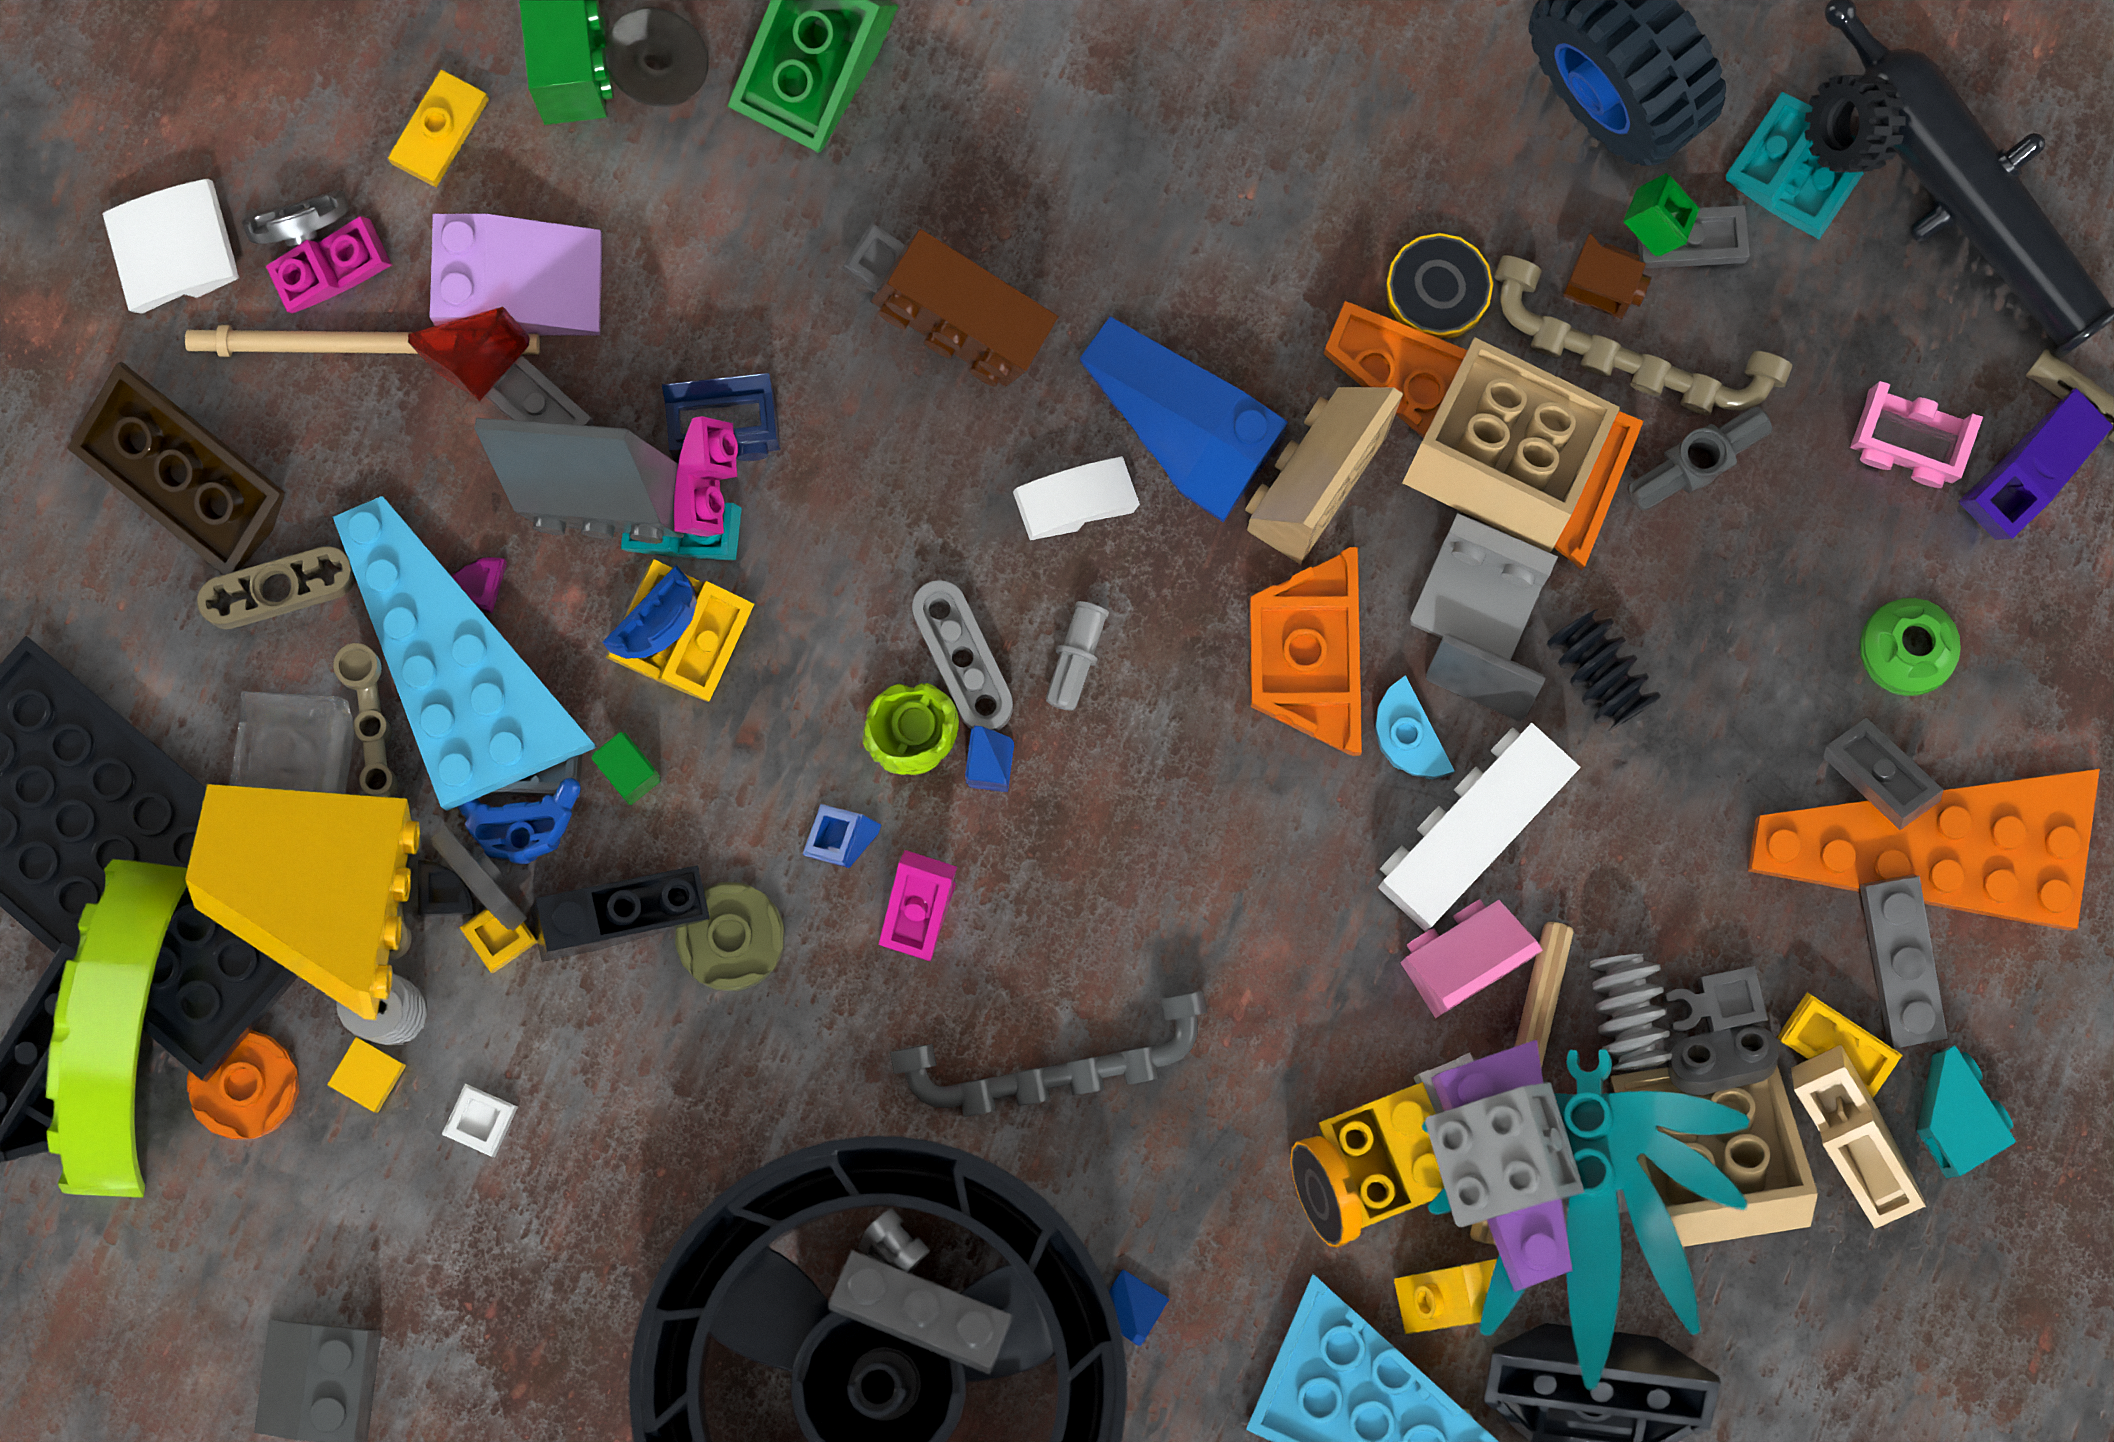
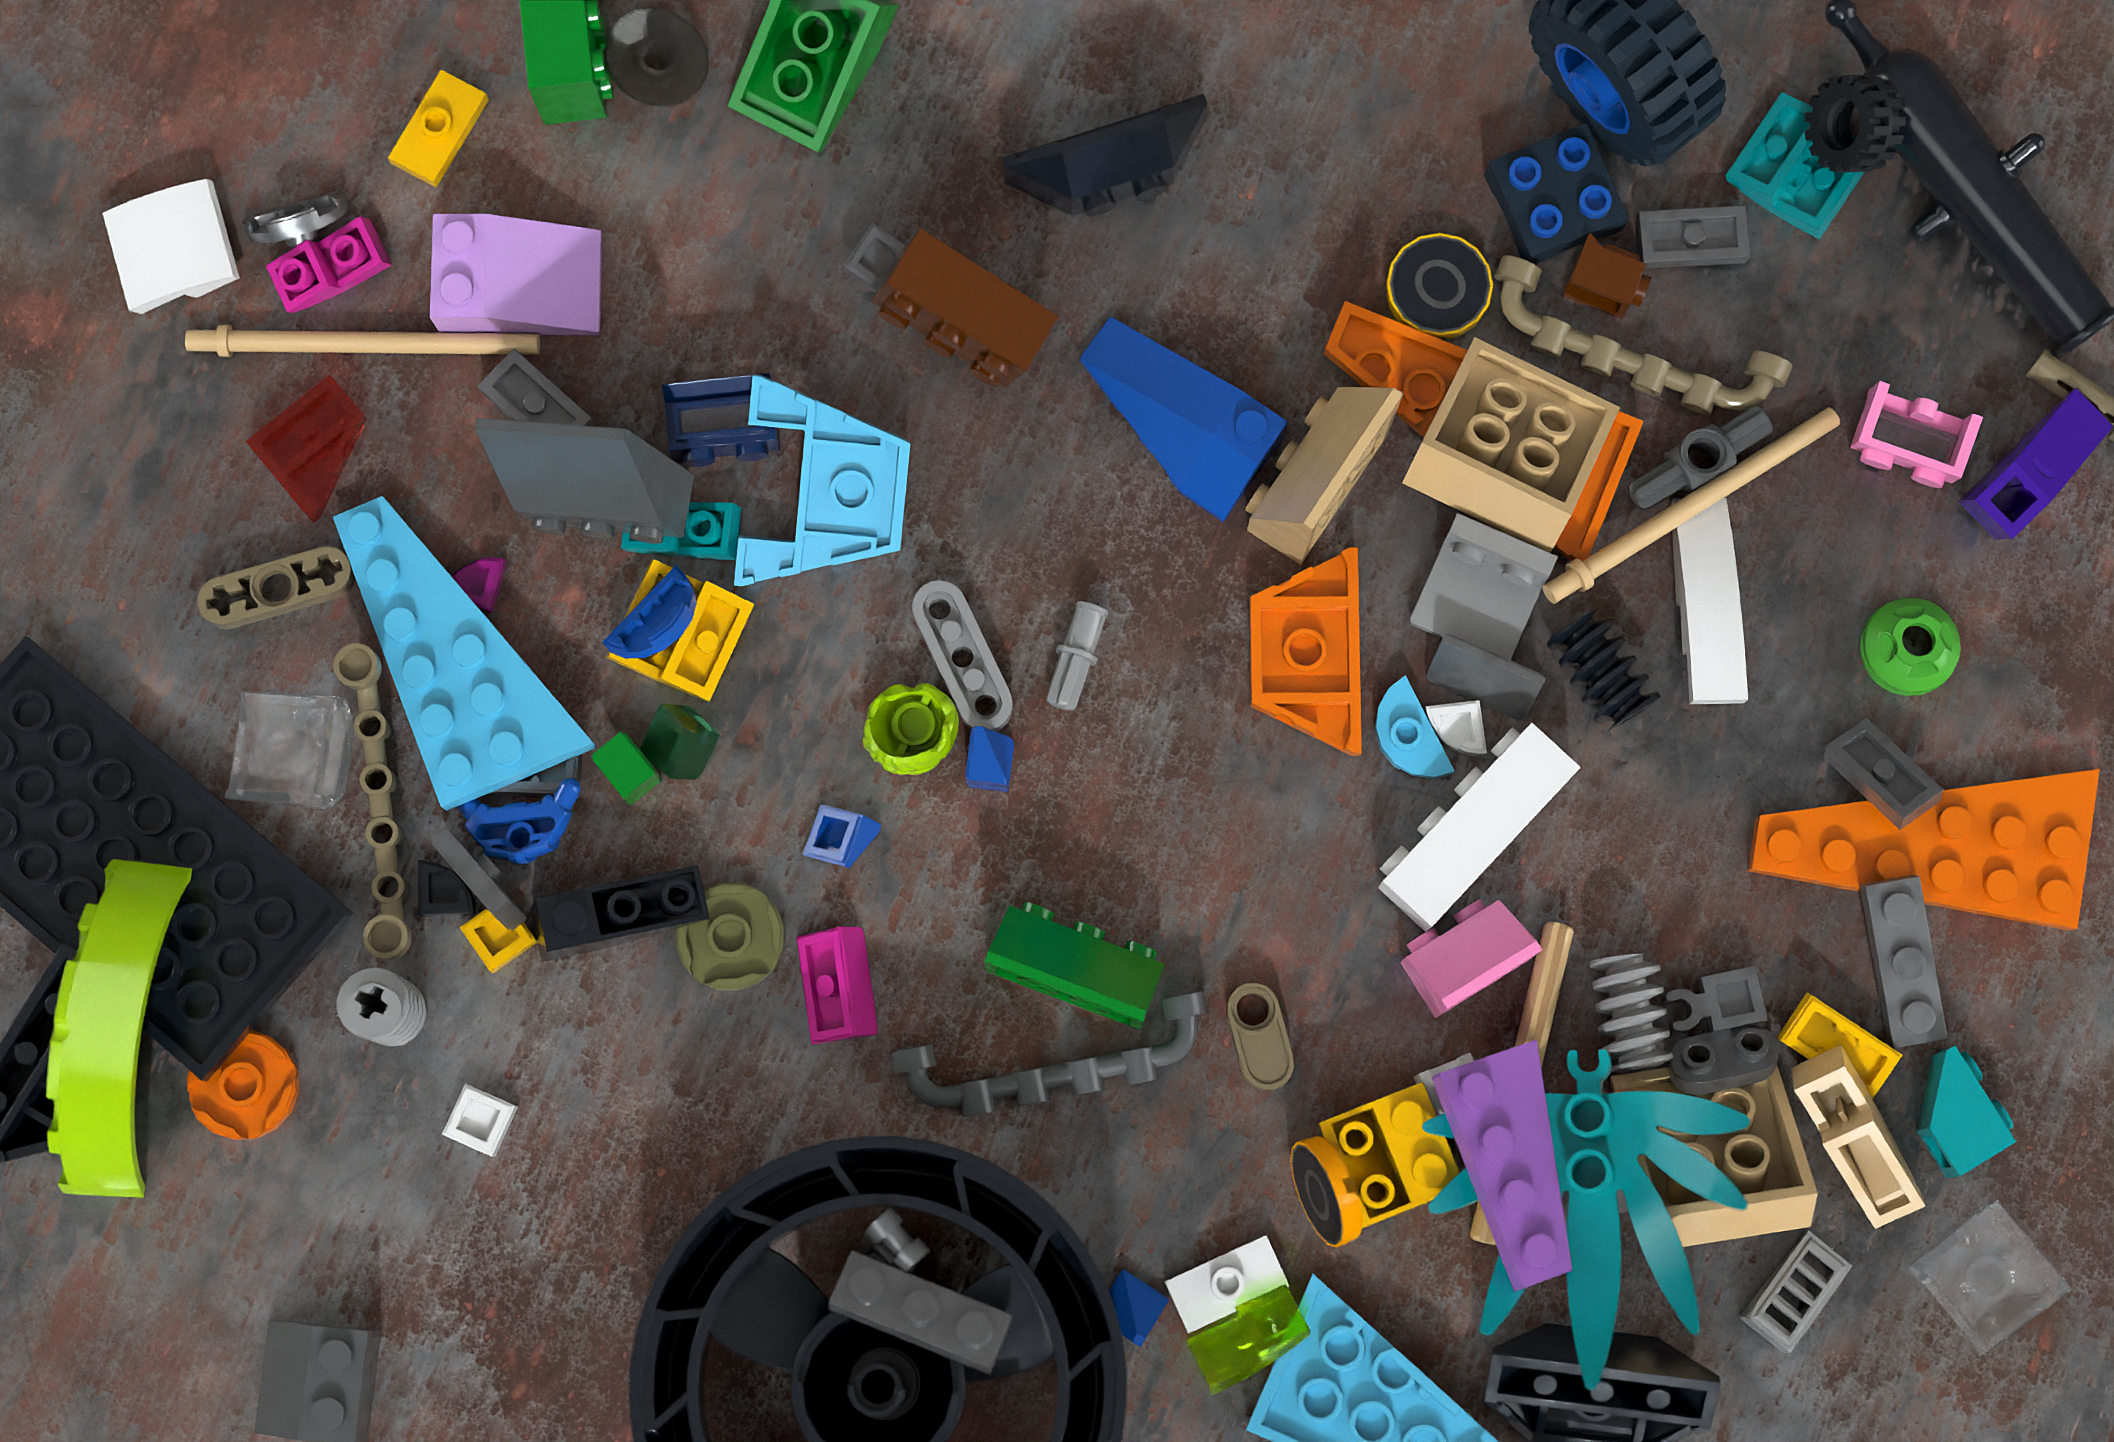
(177, 471): dark brown slope -> none
(308, 882): yellow slope -> none
(311, 444): none -> clear red wing
(366, 1075): yellow tile -> none
(472, 349): clear red slope -> none
(679, 741): none -> clear green slope
(704, 460): dark pink slope -> none
(837, 985): none -> dark pink slope
(847, 493): none -> medium azure wing
(918, 905): dark pink slope -> none
(1074, 964): none -> green slope
(1076, 496): white slope -> none
(1110, 161): none -> black wedge
(1225, 1282): none -> white plate
(1251, 1341): none -> clear neon green slope
(1262, 1048): none -> dark tan piece
(1444, 1296): yellow brick -> none
(1459, 726): none -> white tile
(1503, 1154): light grey bracket -> none
(1556, 194): none -> black brick
(1581, 574): none -> tan bar
(1661, 215): green slope -> none
(1710, 607): none -> white slope
(1754, 1313): none -> light grey slope
(1990, 1276): none -> clear slope

